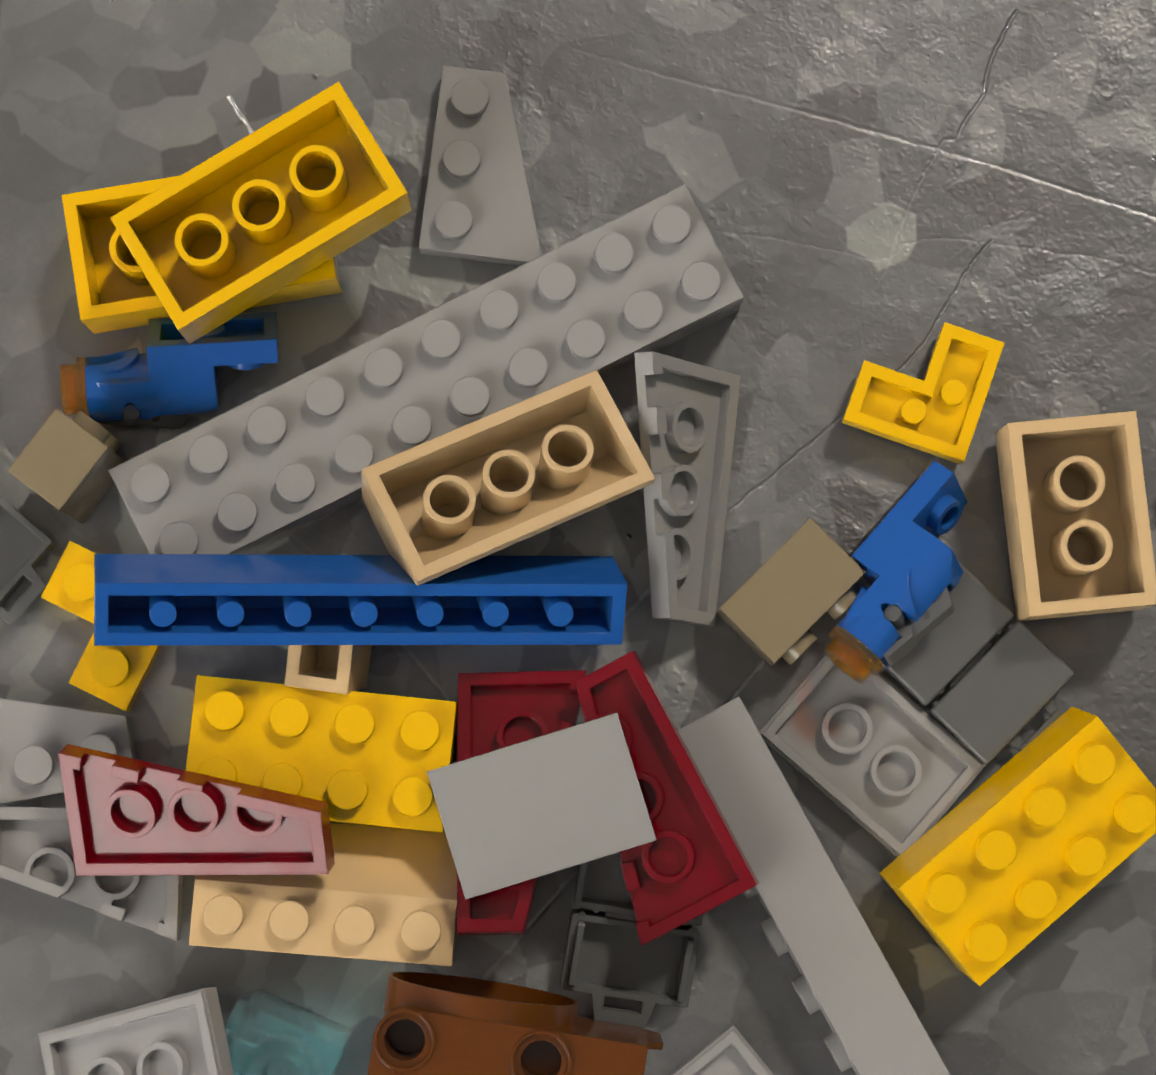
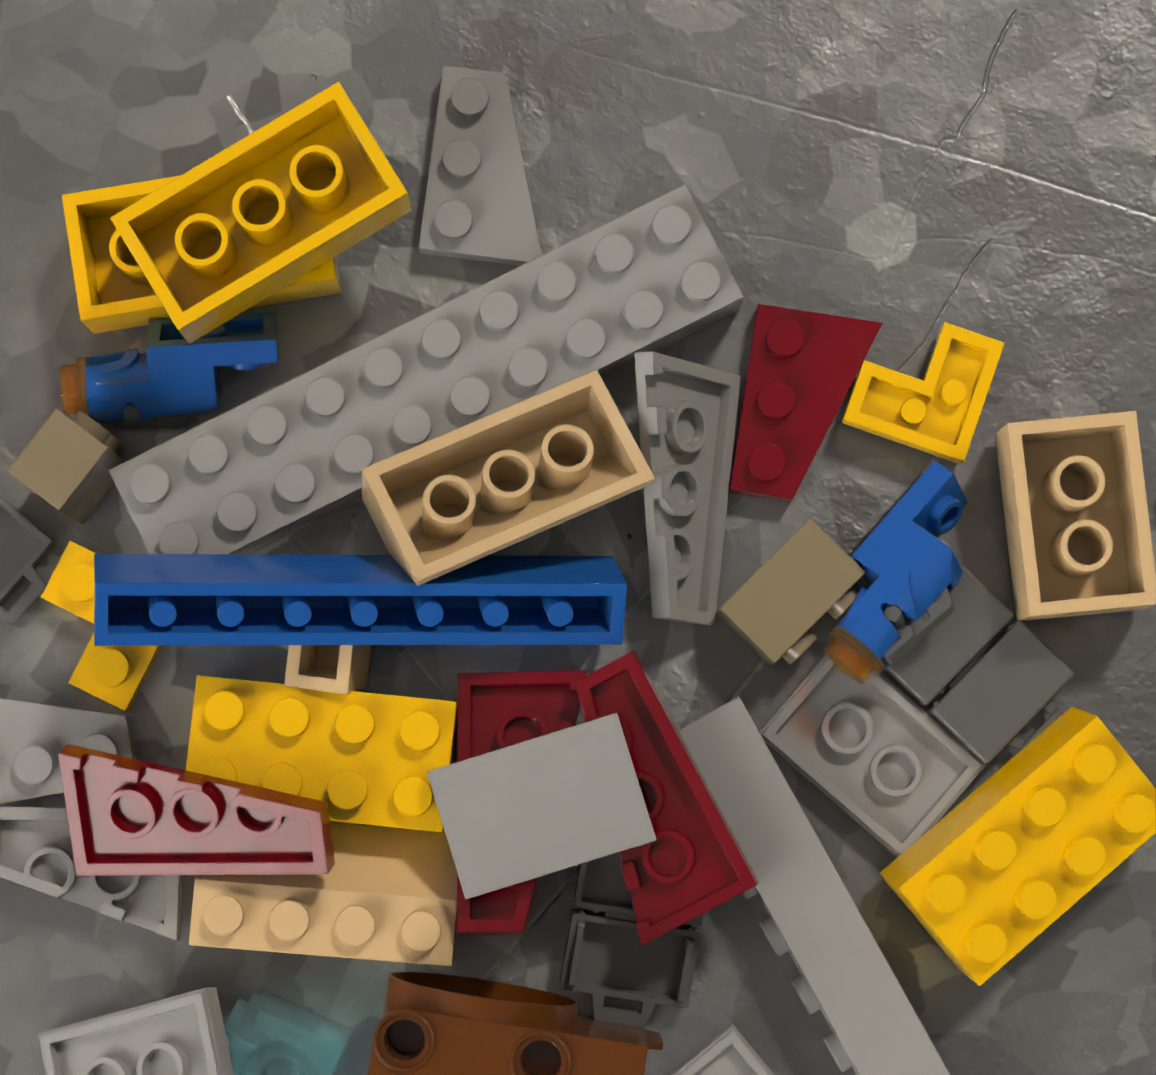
(792, 393): none -> dark red wing

